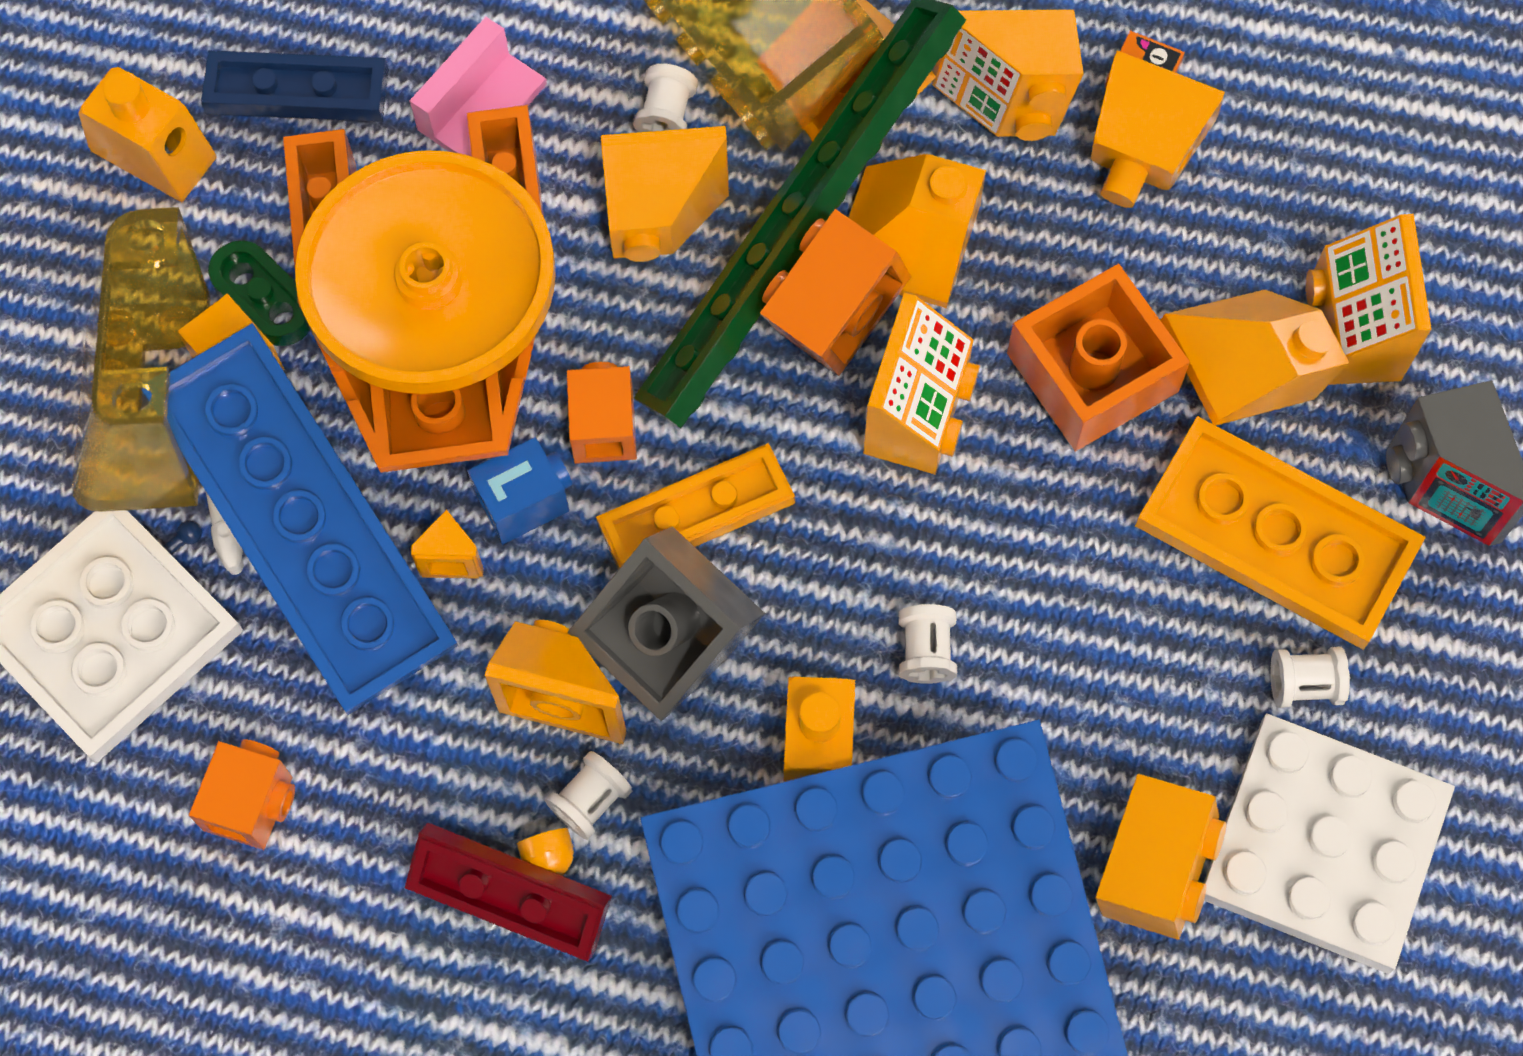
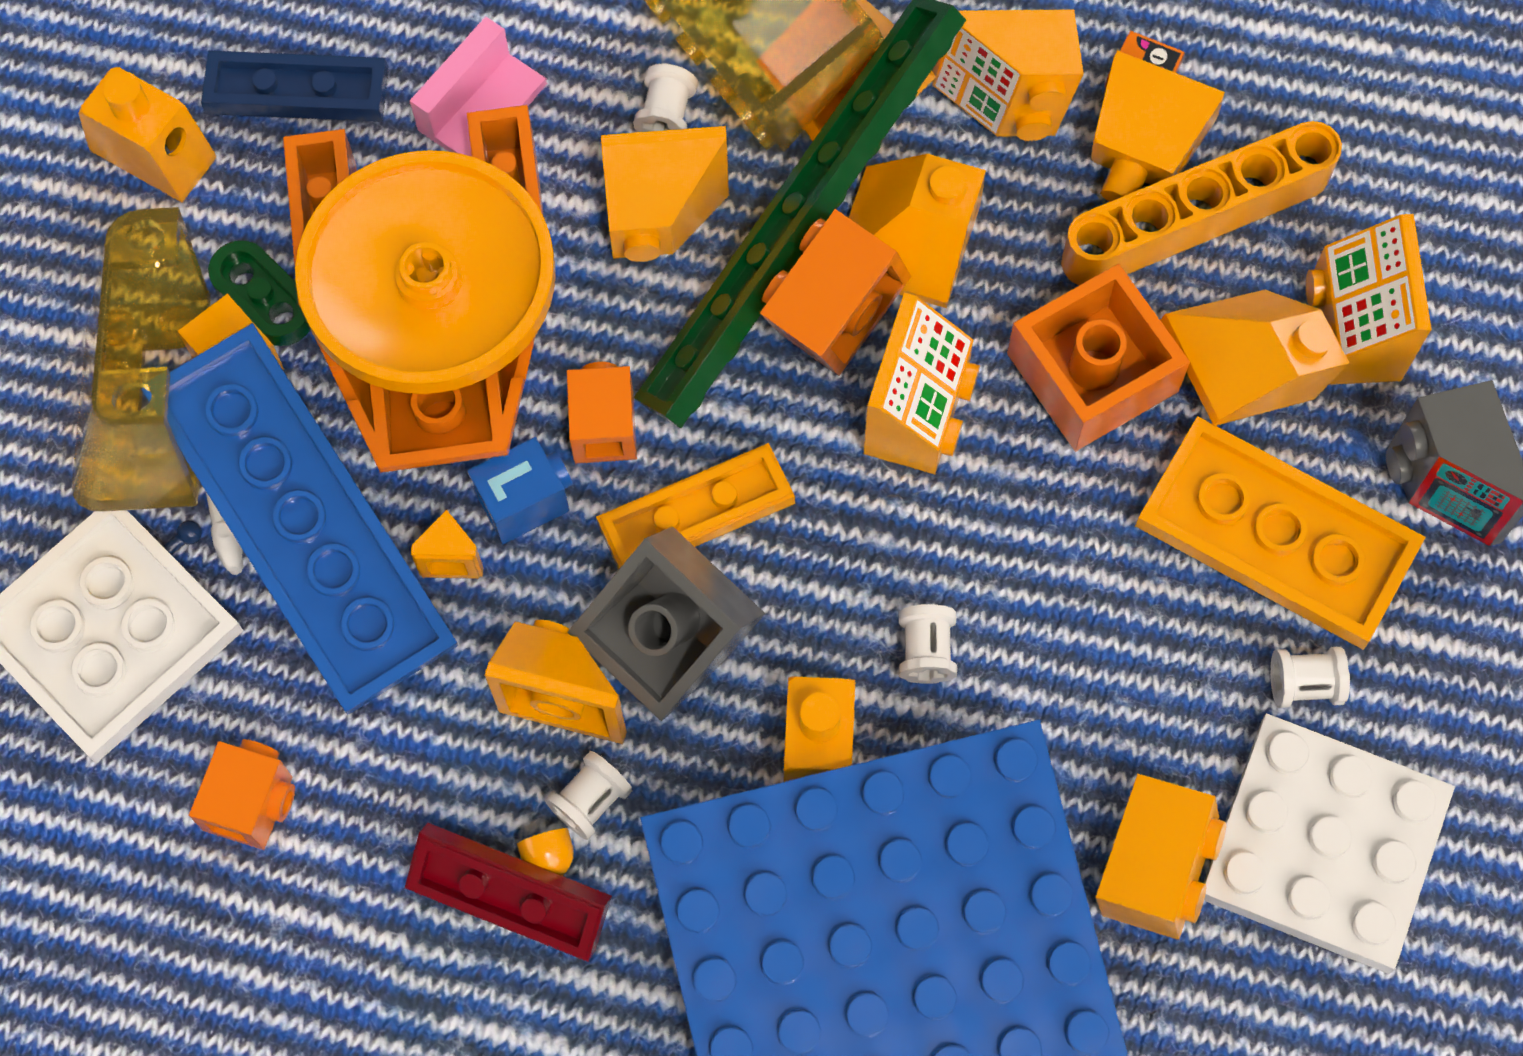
(1216, 182): none -> light orange beam

